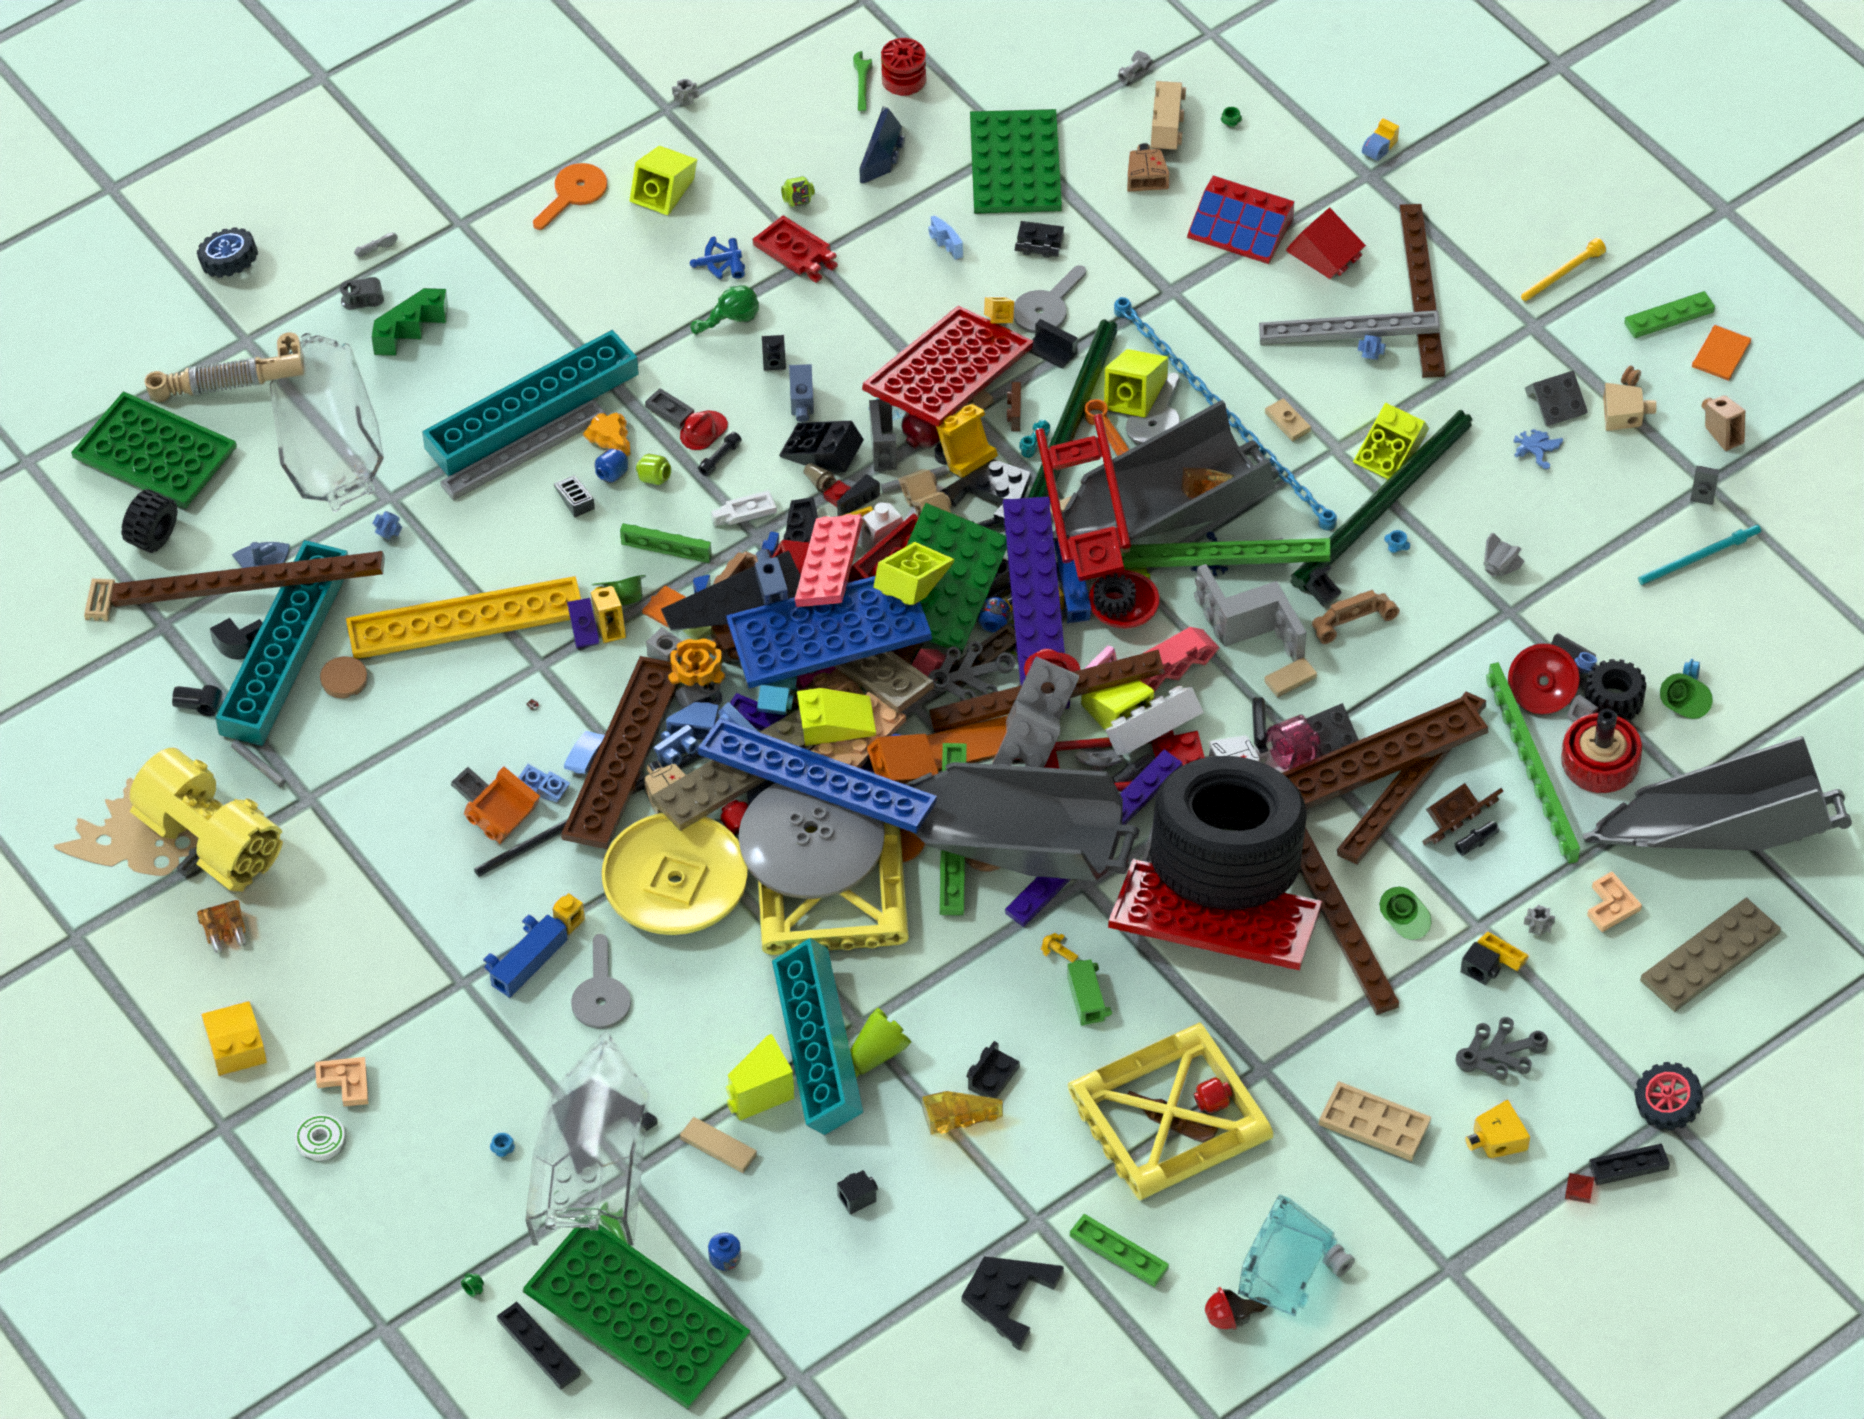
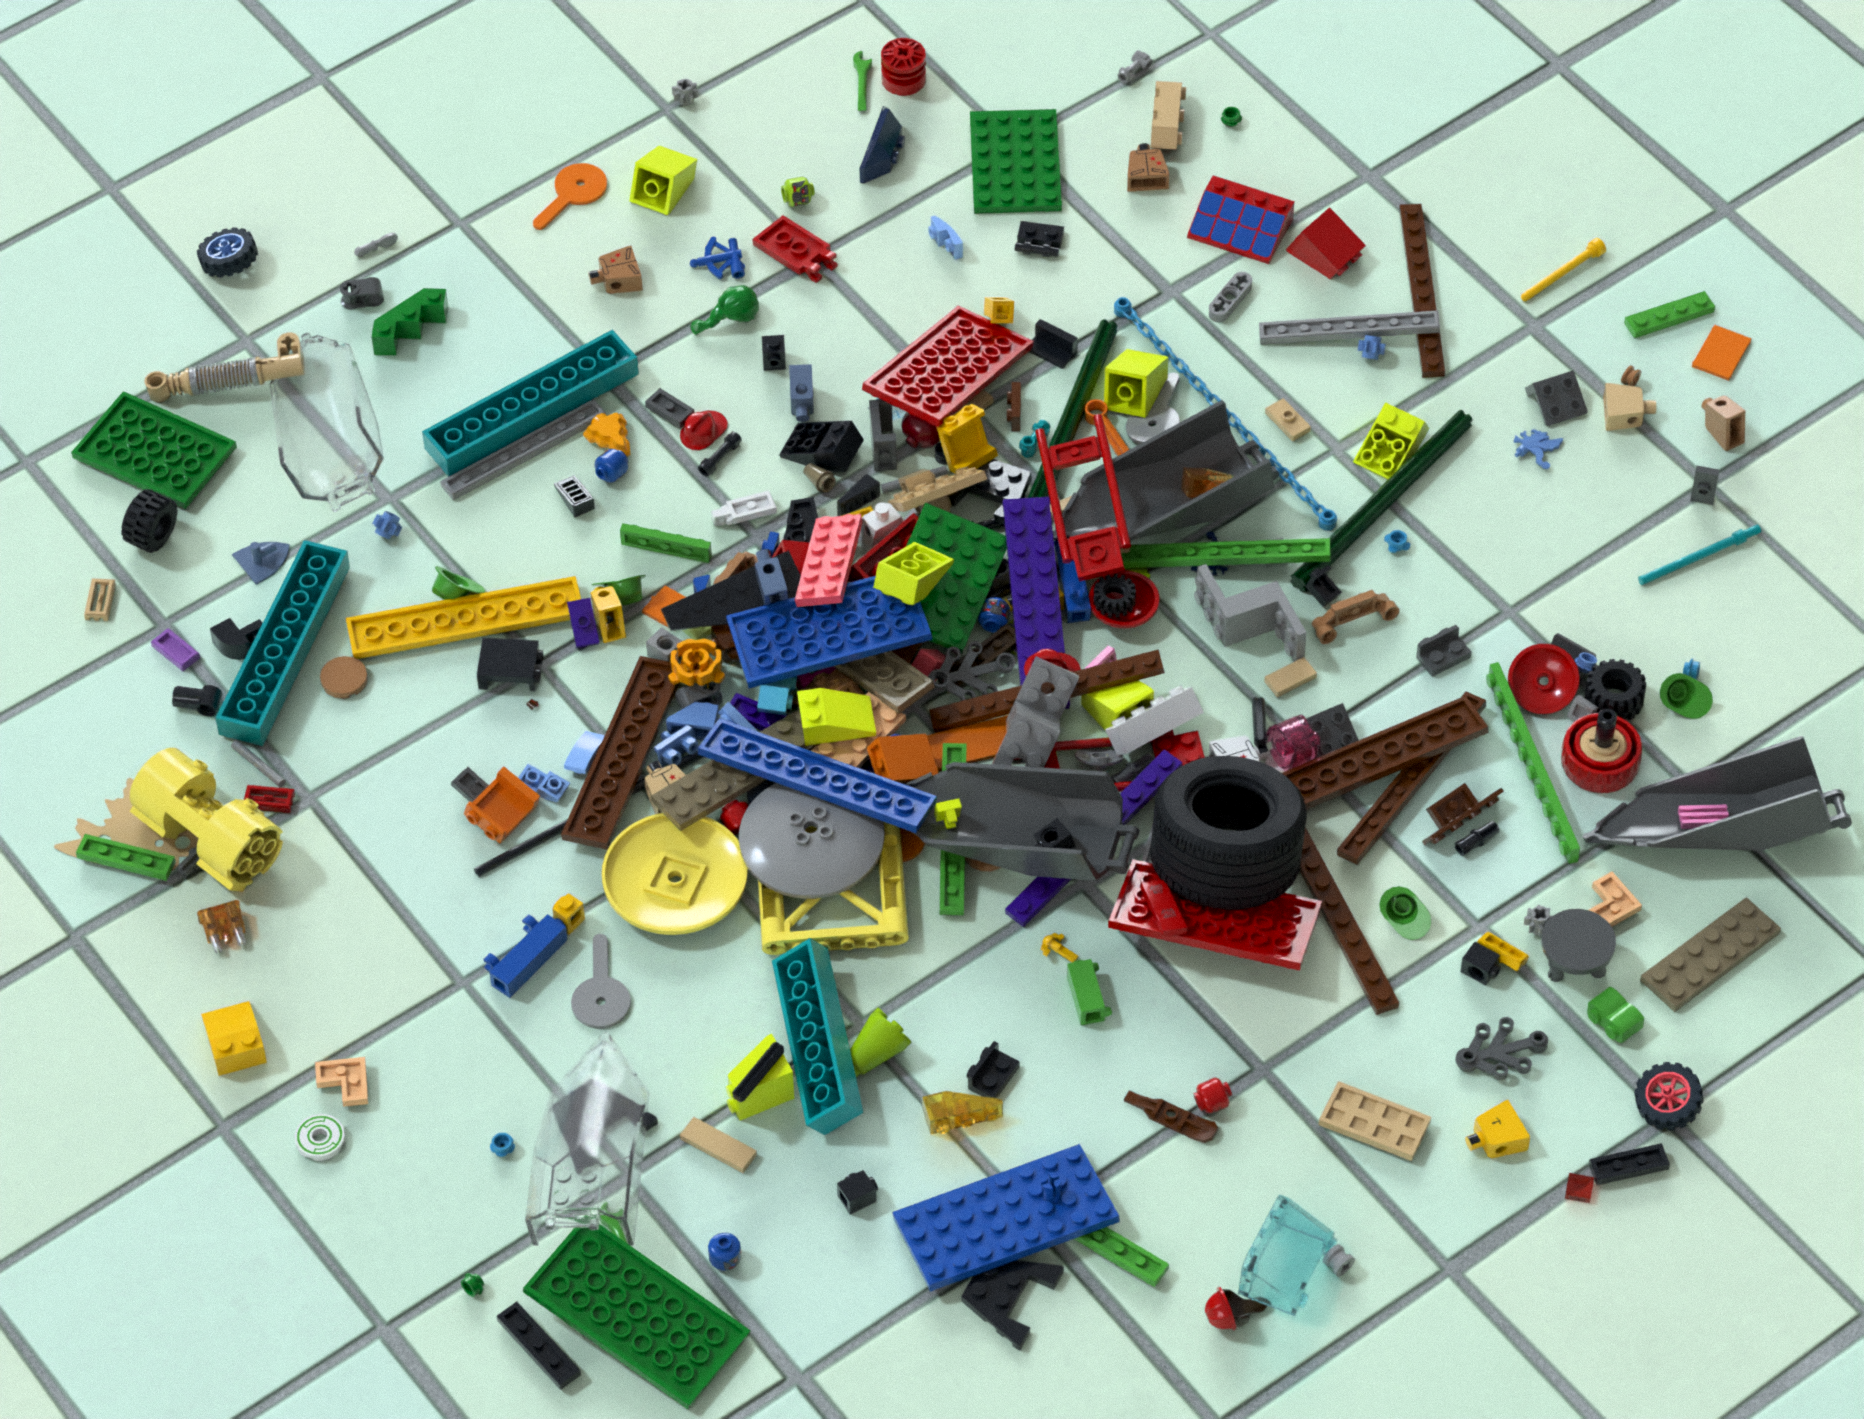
(125, 857): none -> bright green plate
(175, 649): none -> medium lavender tile
(248, 578): reddish brown plate -> none
(268, 802): none -> red tile
(451, 585): none -> bright green piece
(509, 662): none -> black panel
(618, 272): none -> medium nougat torso
(653, 469): lime head -> none
(758, 1072): none -> black axle
(835, 492): red plate -> none
(943, 486): none -> tan plate
(948, 812): none -> neon yellow tile
(1005, 1217): none -> blue plate
(1049, 302): light grey piece -> none
(1052, 832): none -> black brick
(1155, 1177): light yellow piece -> none
(1164, 908): none -> red tile
(1179, 652): coral brick -> none
(1230, 305): none -> light grey beam
(1381, 140): leg -> none
(1442, 651): none -> dark grey bracket
(1501, 558): light grey brick -> none
(1577, 944): none -> dark grey piece
(1615, 1015): none -> bright green brick
(1700, 815): none -> bright pink tile

